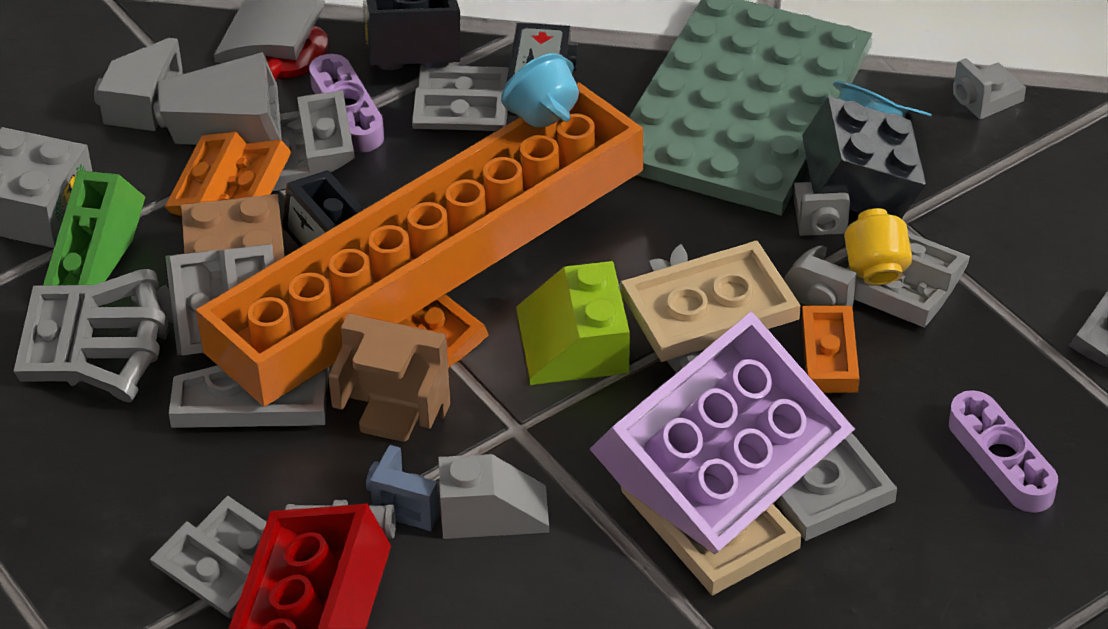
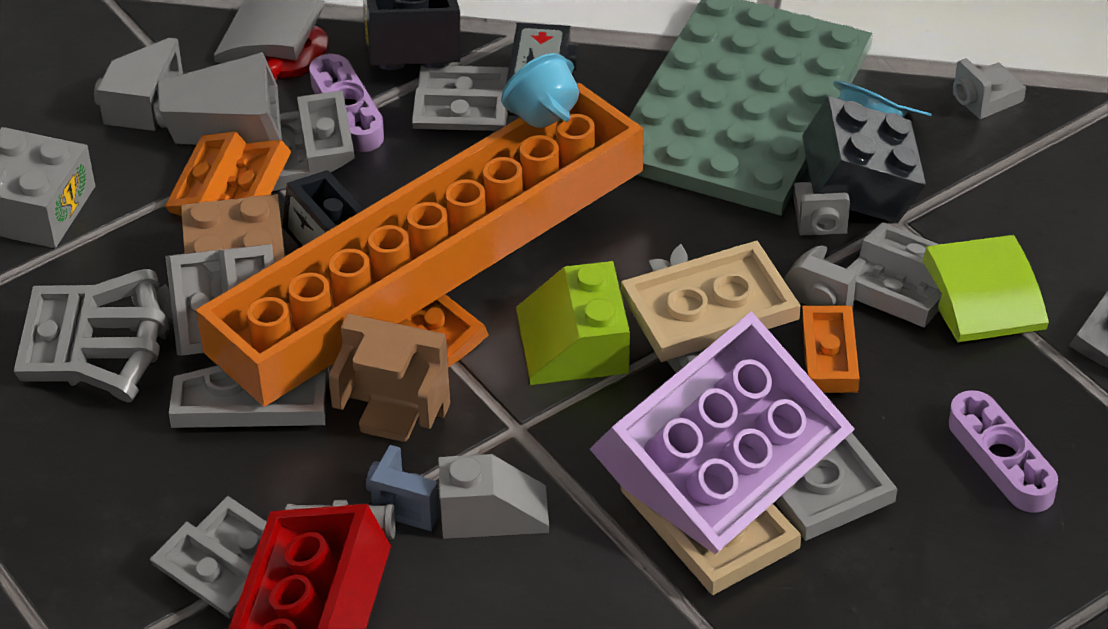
(94, 229): bright green slope -> none
(878, 247): yellow head -> none
(986, 288): none -> lime slope

